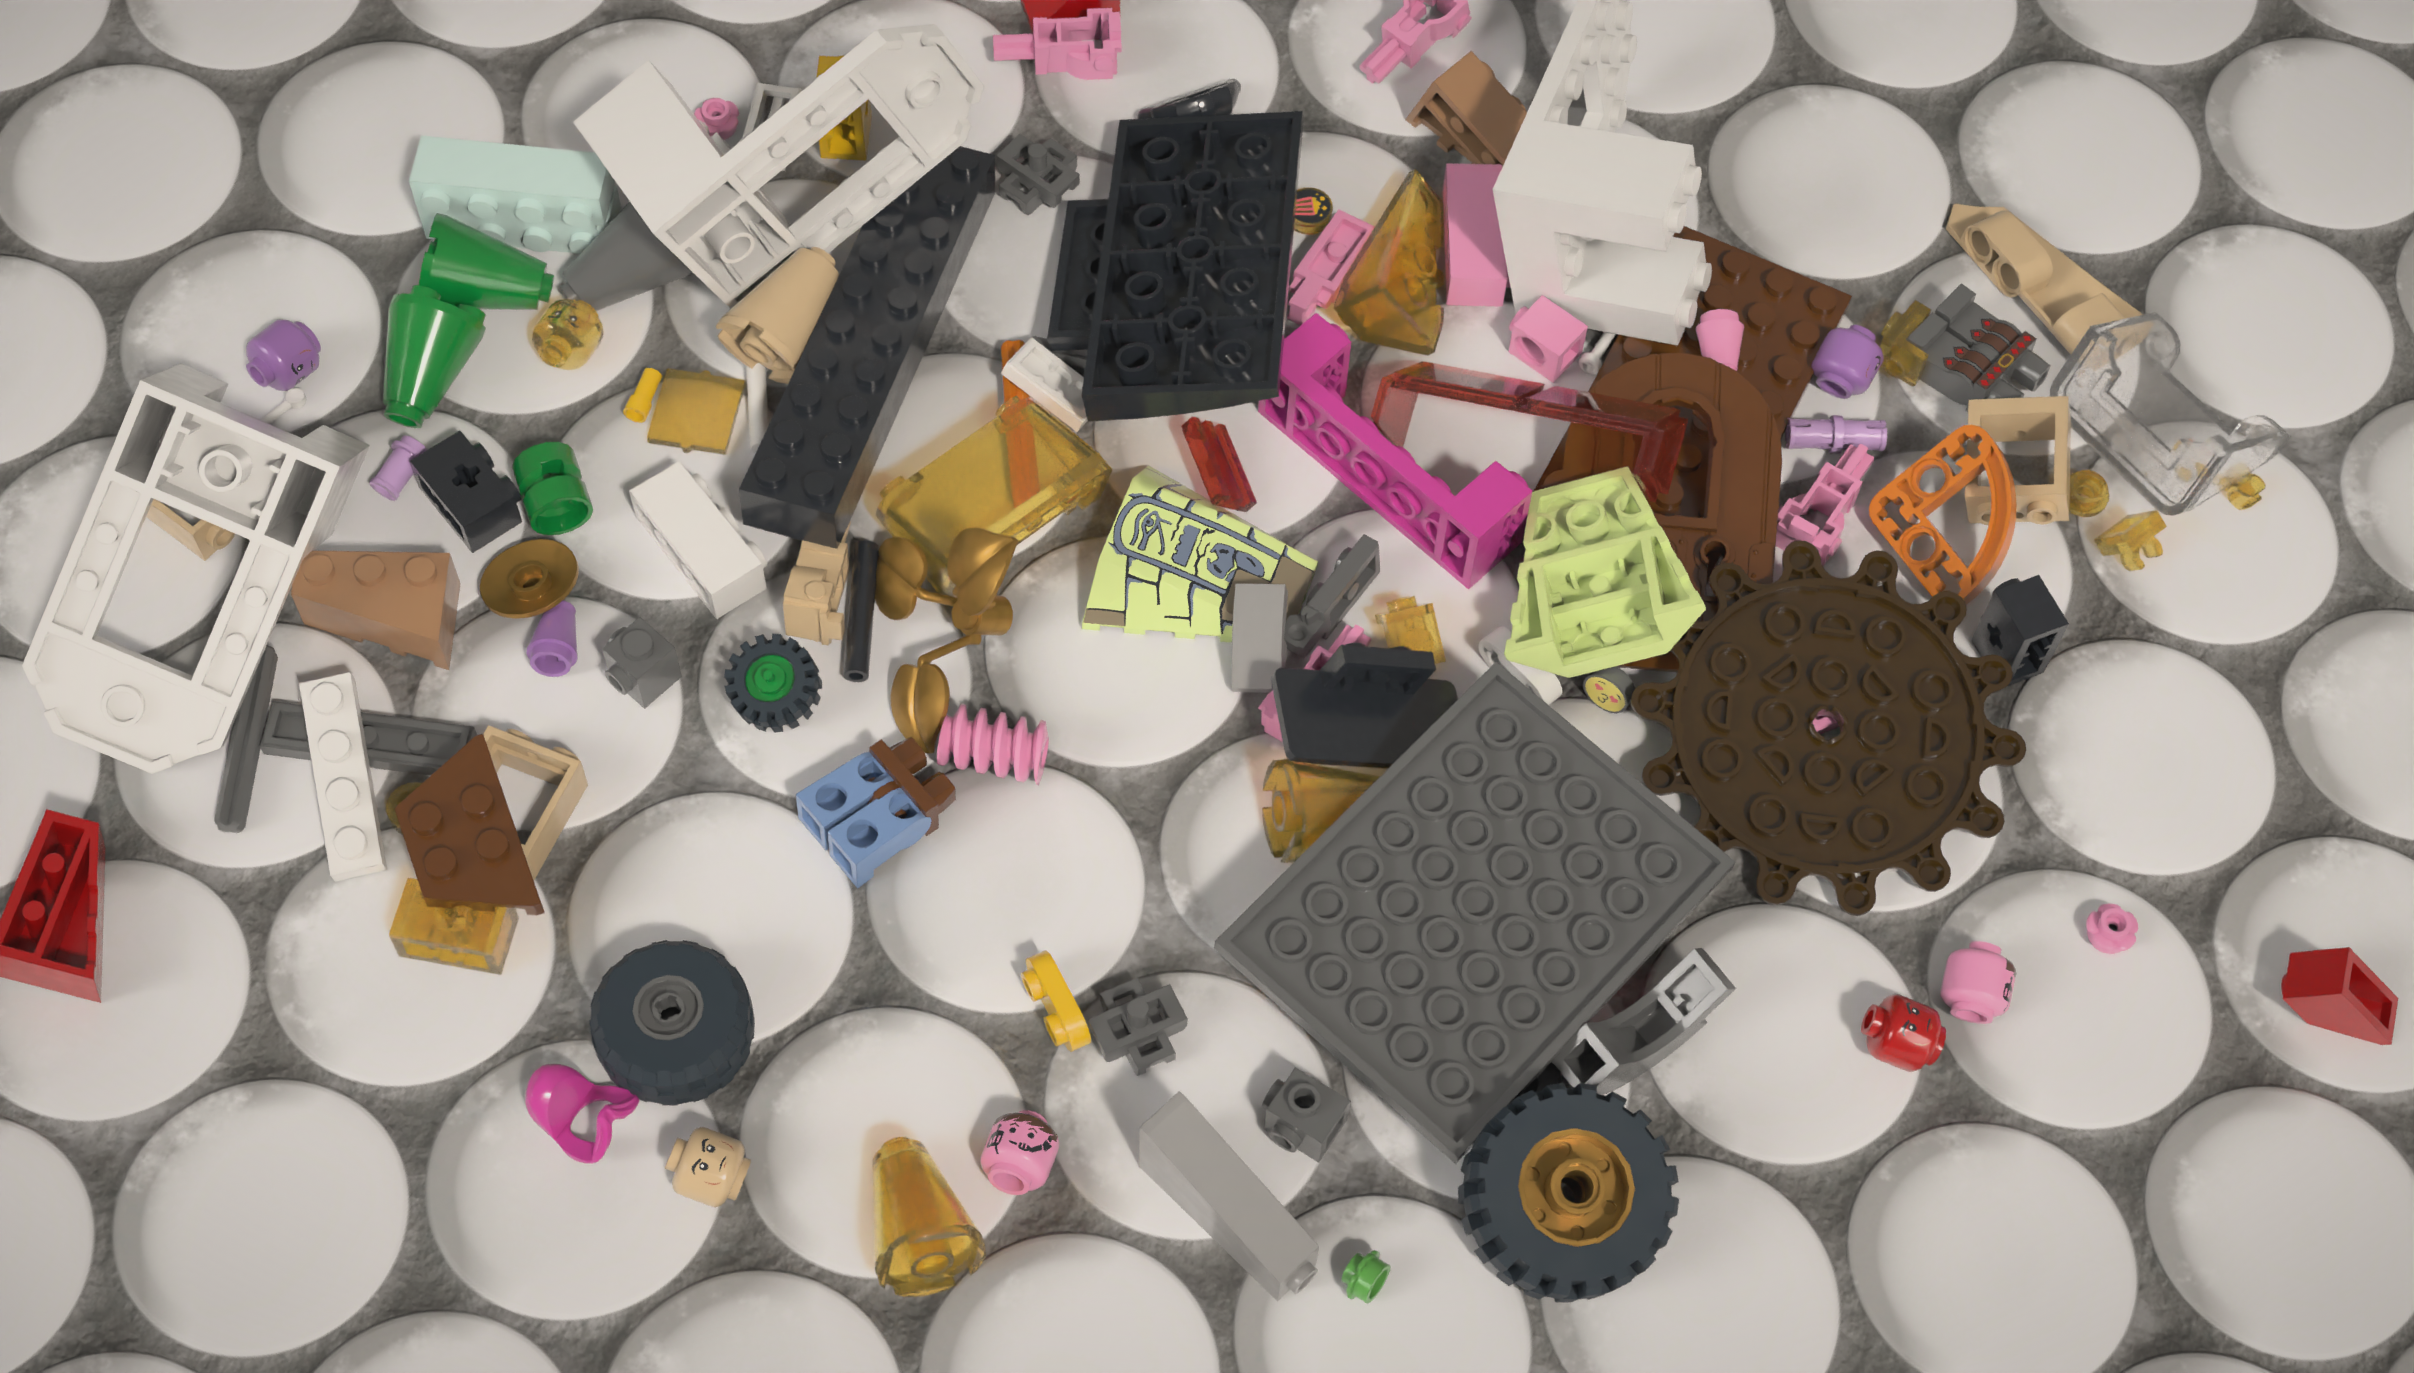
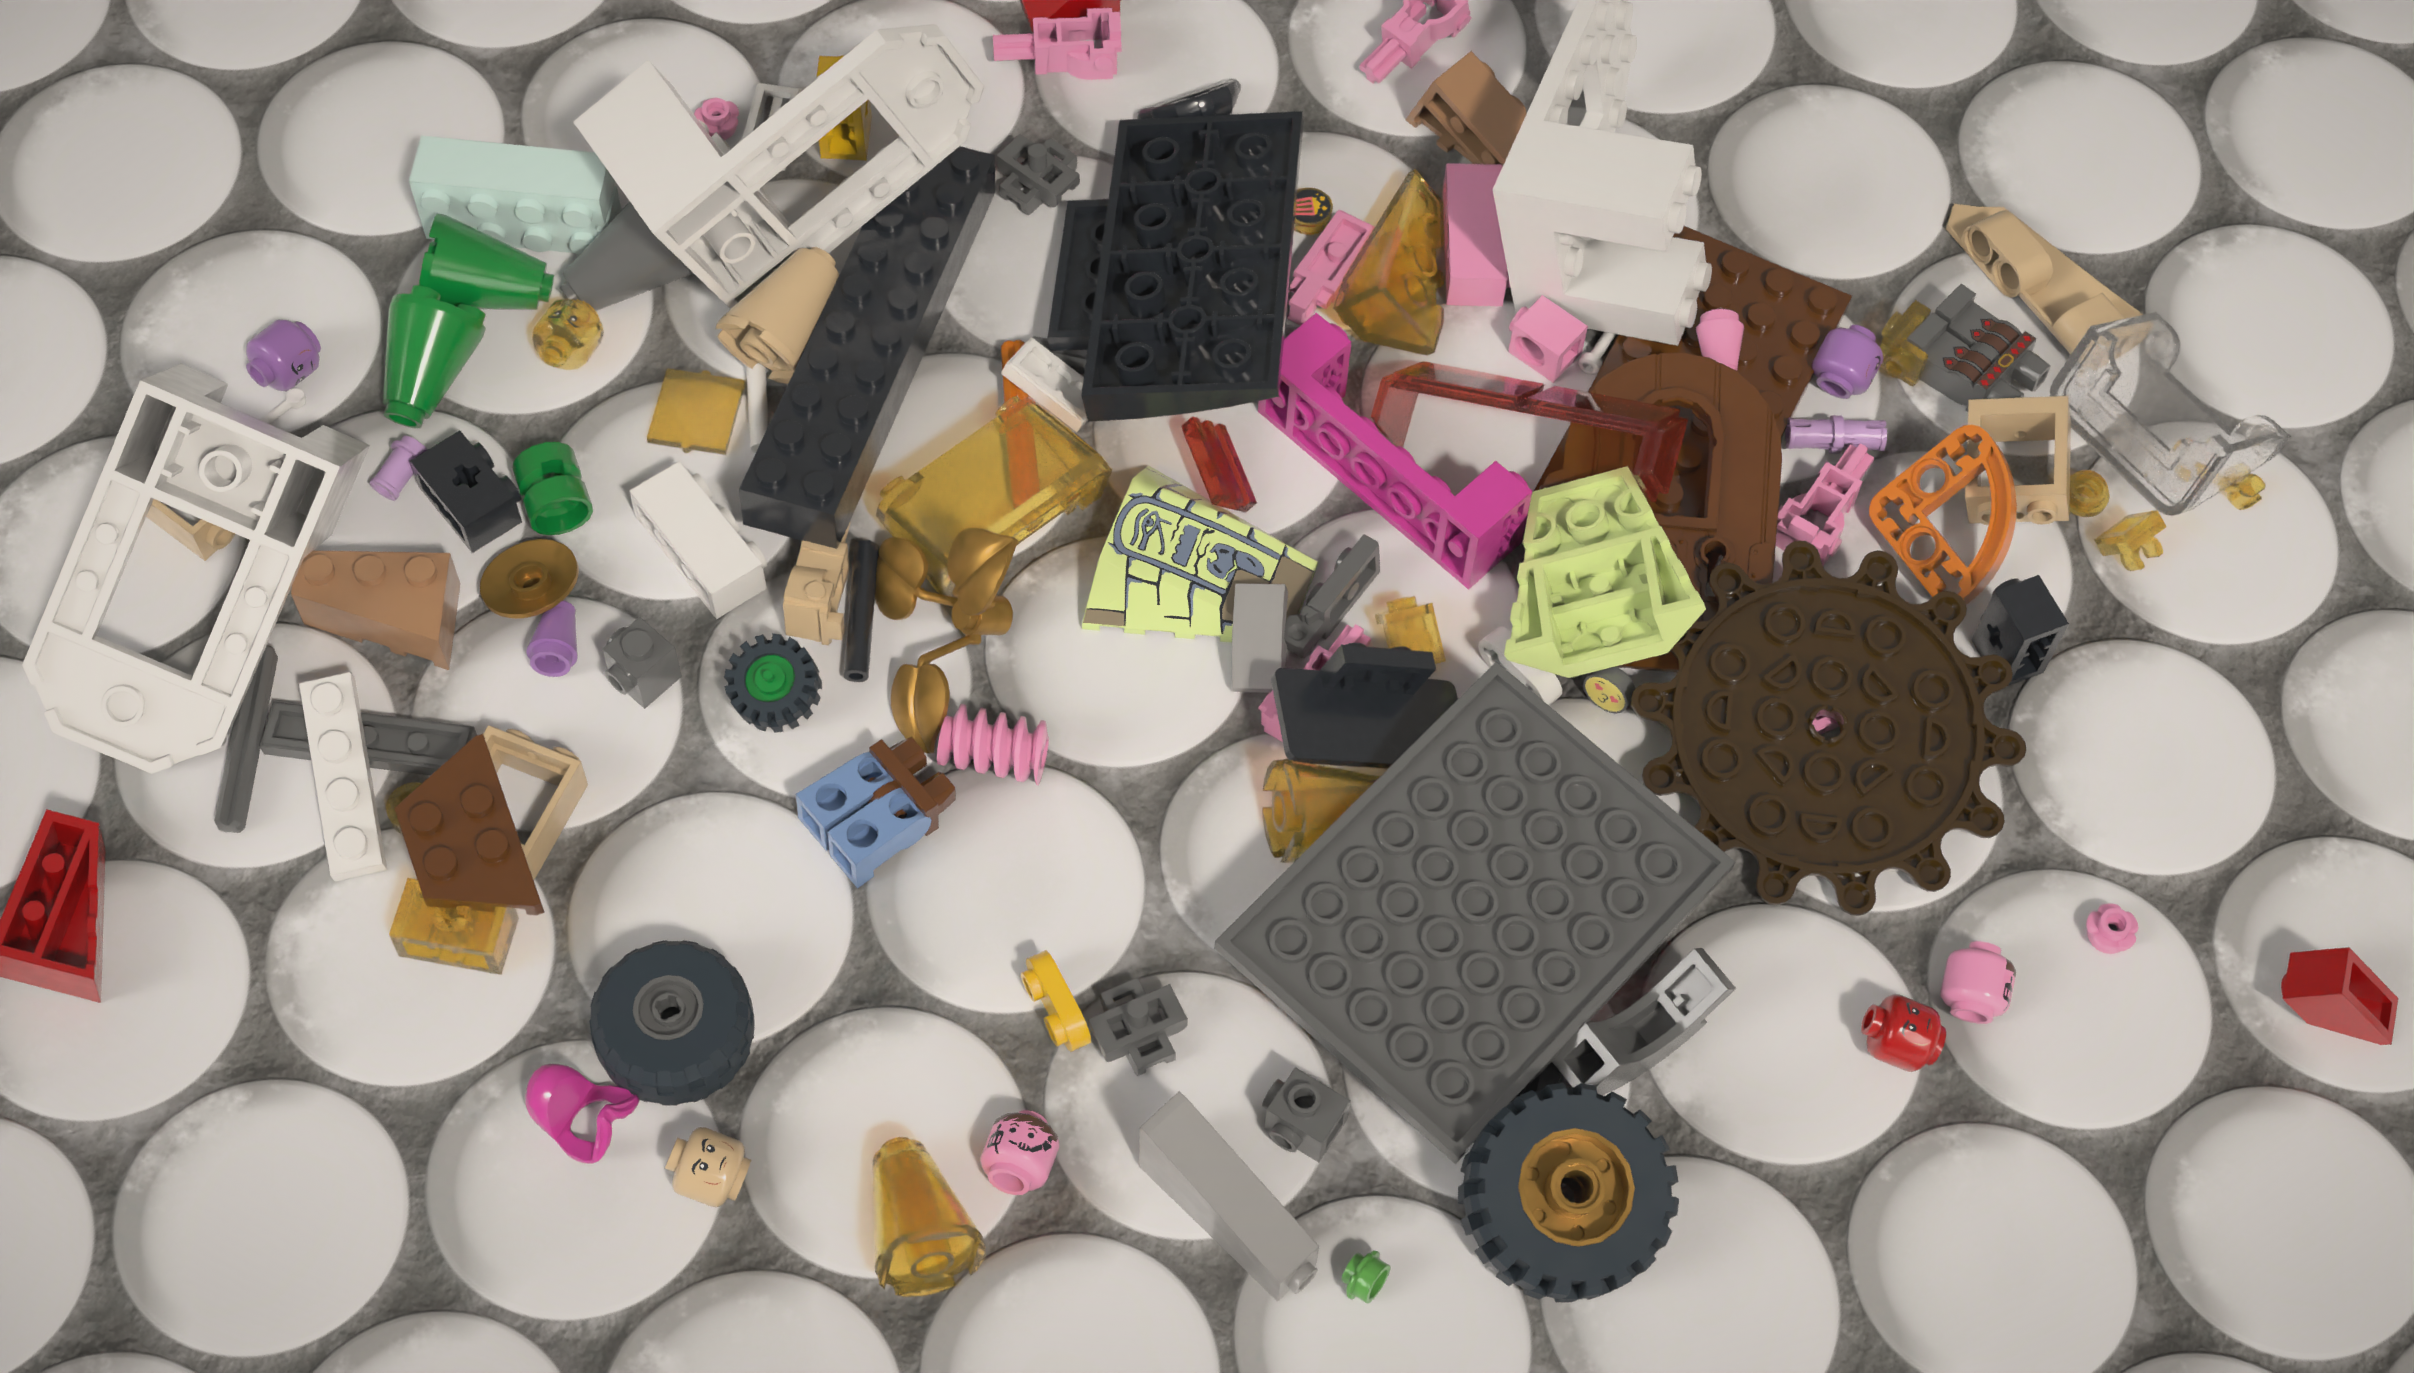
(639, 403): yellow piece -> none

